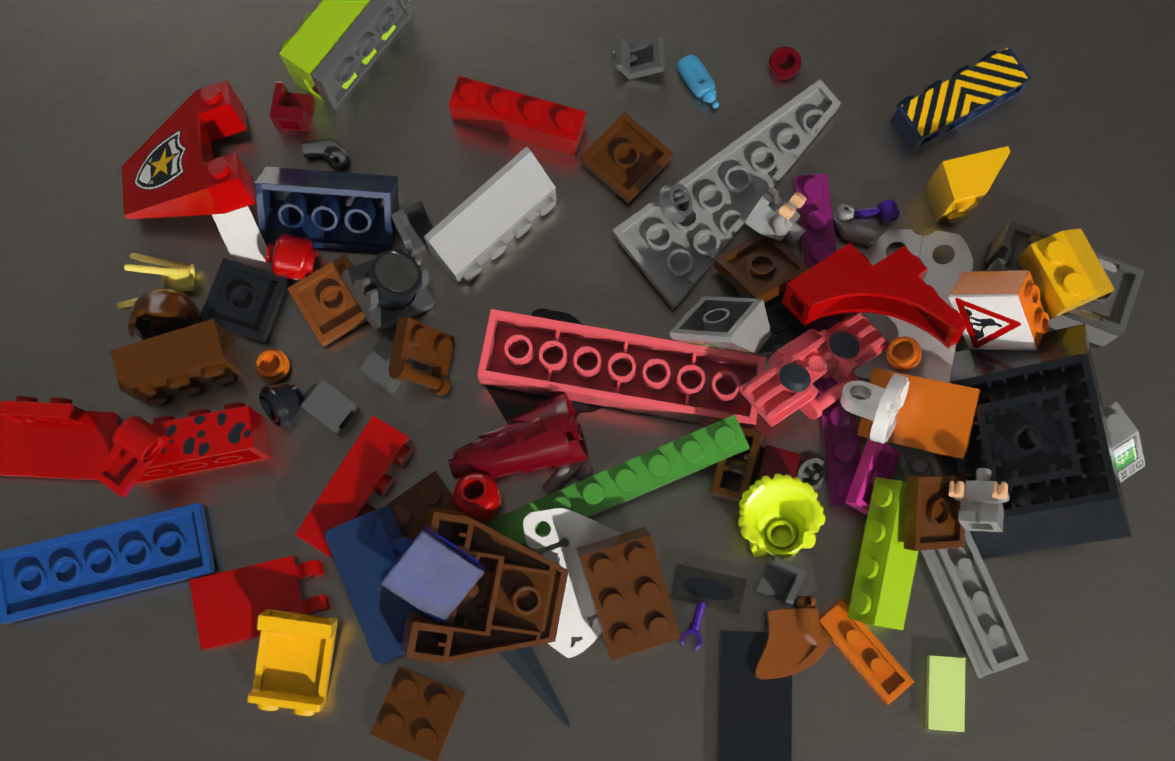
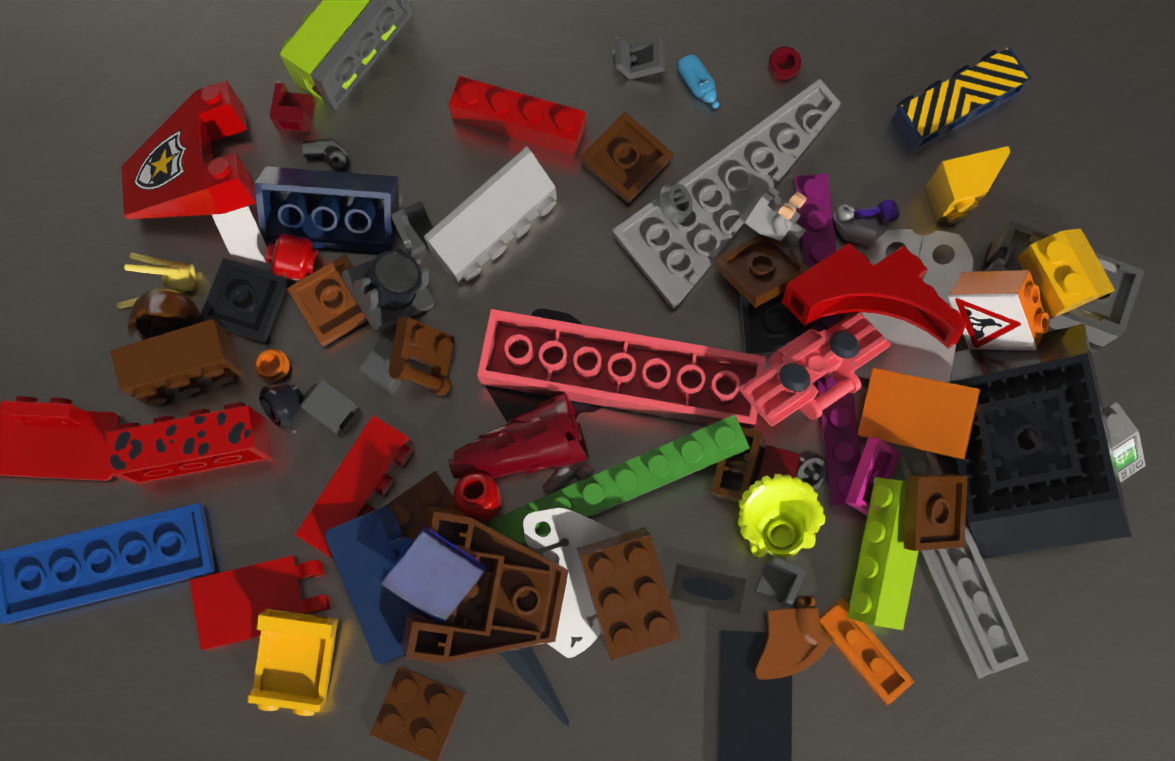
(134, 451): red plate -> none
(694, 627): dark purple hand -> none
(725, 324): light grey slope -> none
(879, 404): white tile -> none
(904, 353): orange plate -> none
(945, 693): yellowish green tile -> none
(980, 502): light grey piece -> none

